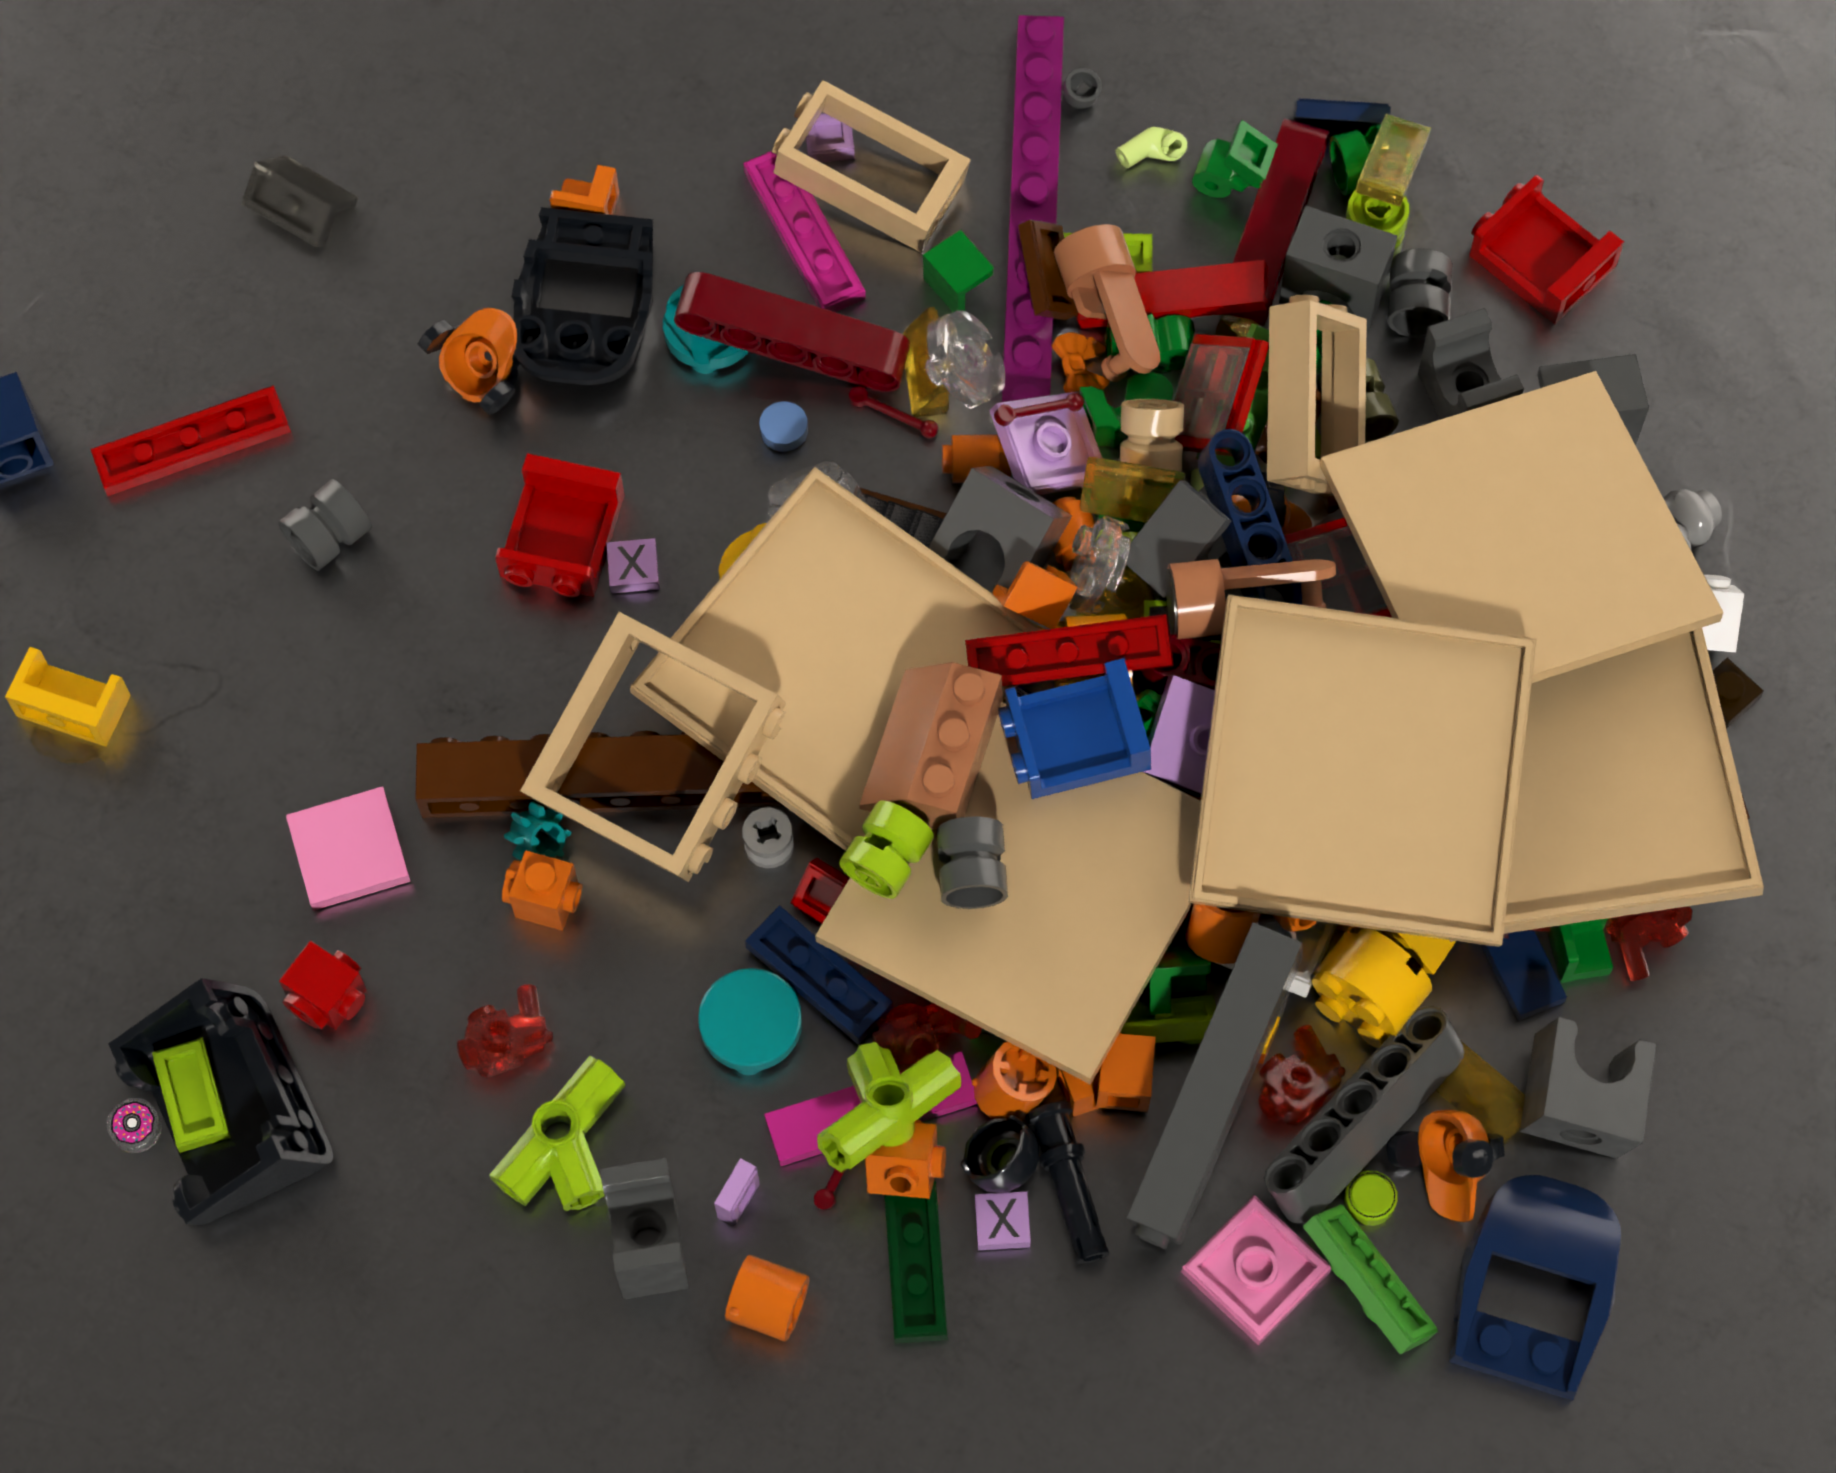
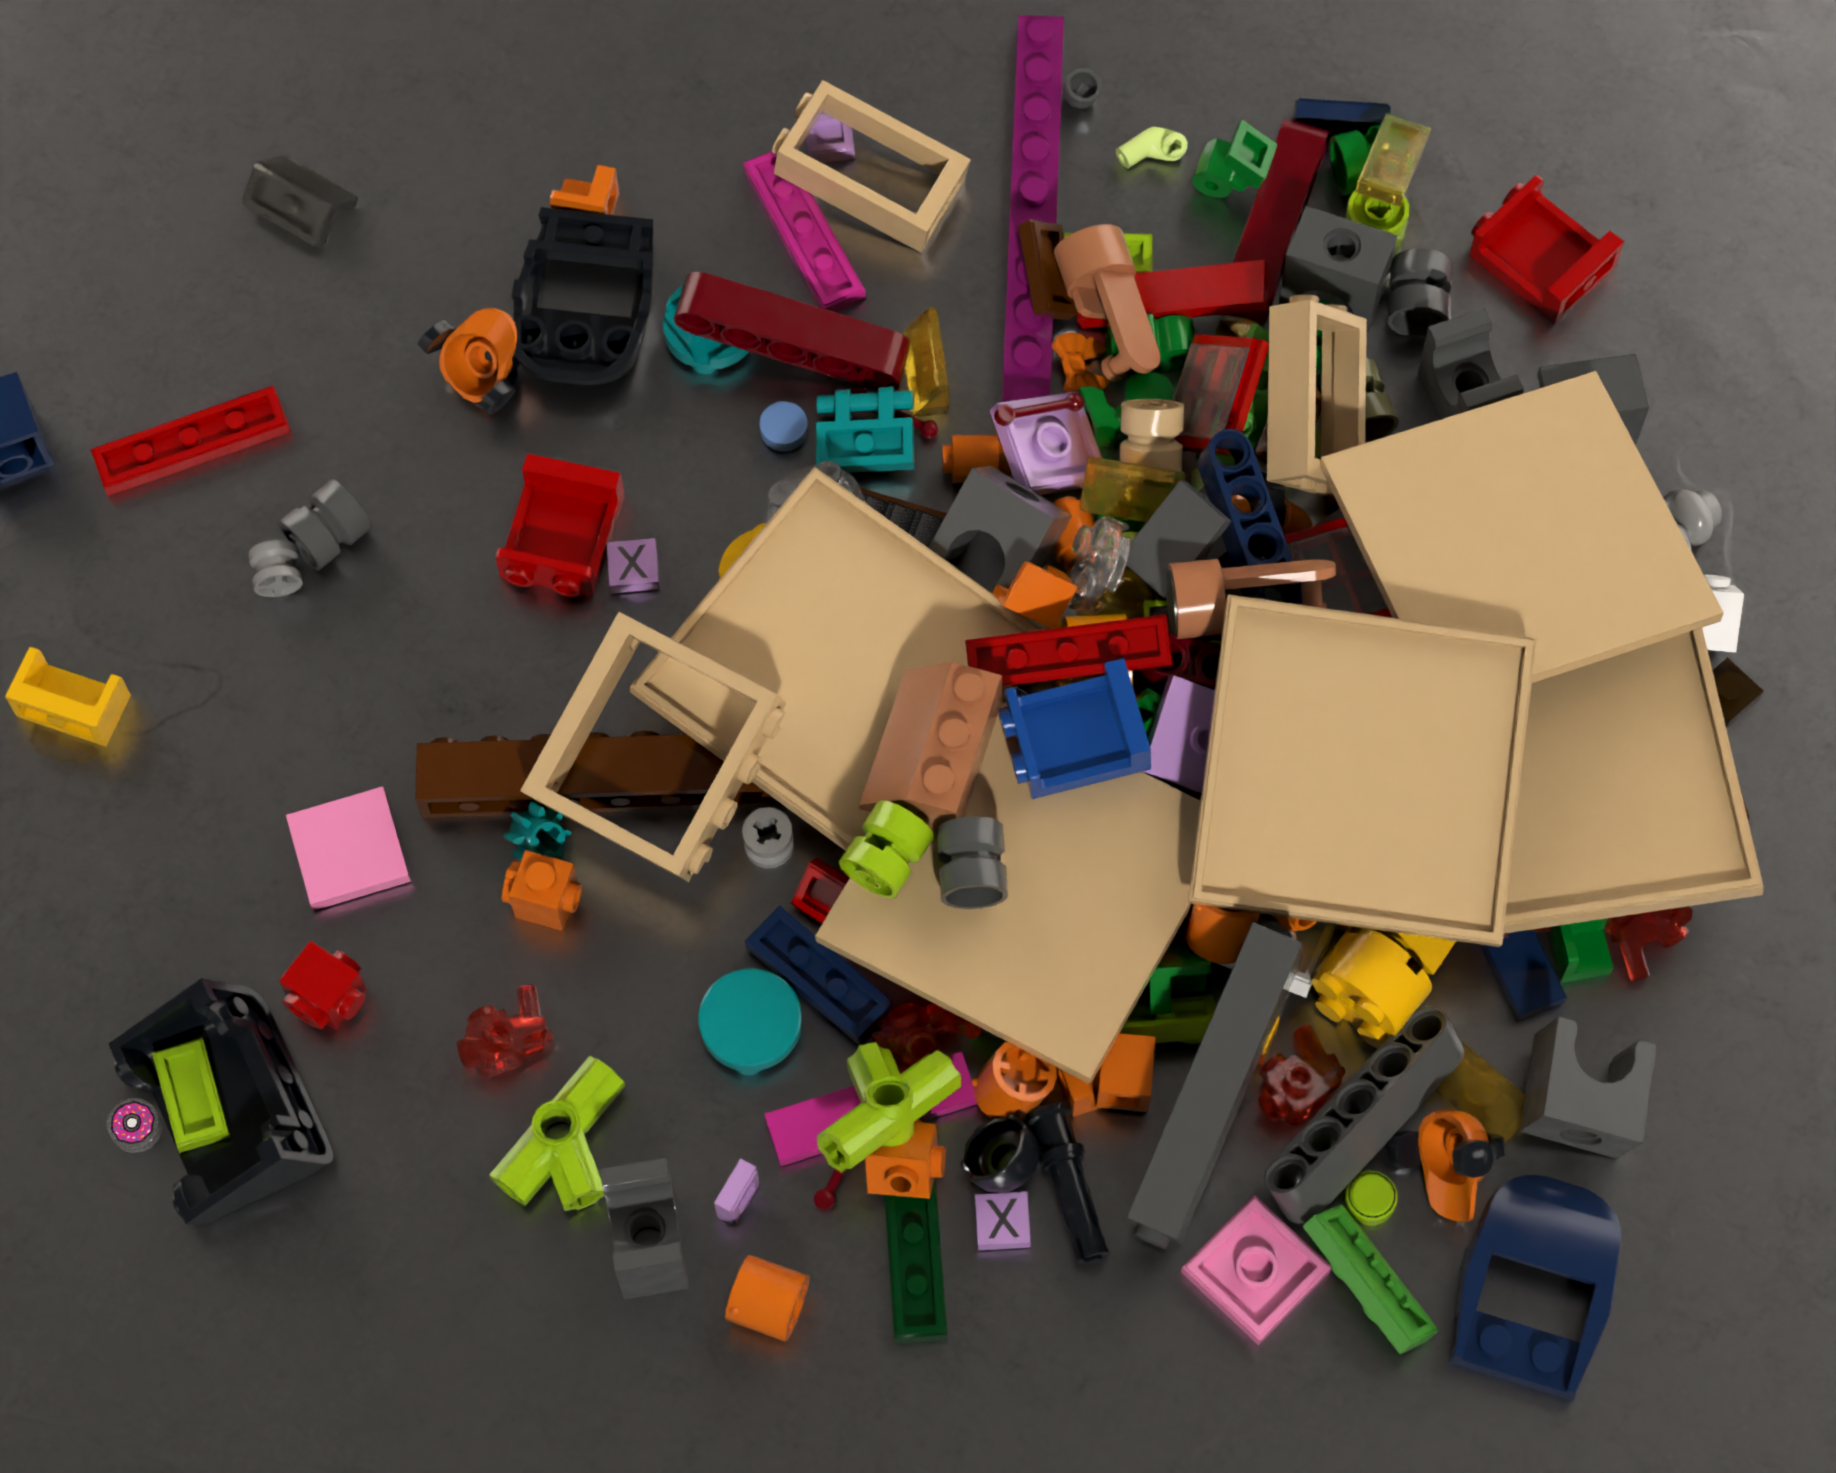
(275, 568): none -> light grey wheel
(869, 443): none -> teal plate
(955, 269): green panel -> none
(963, 359): clear plate -> none

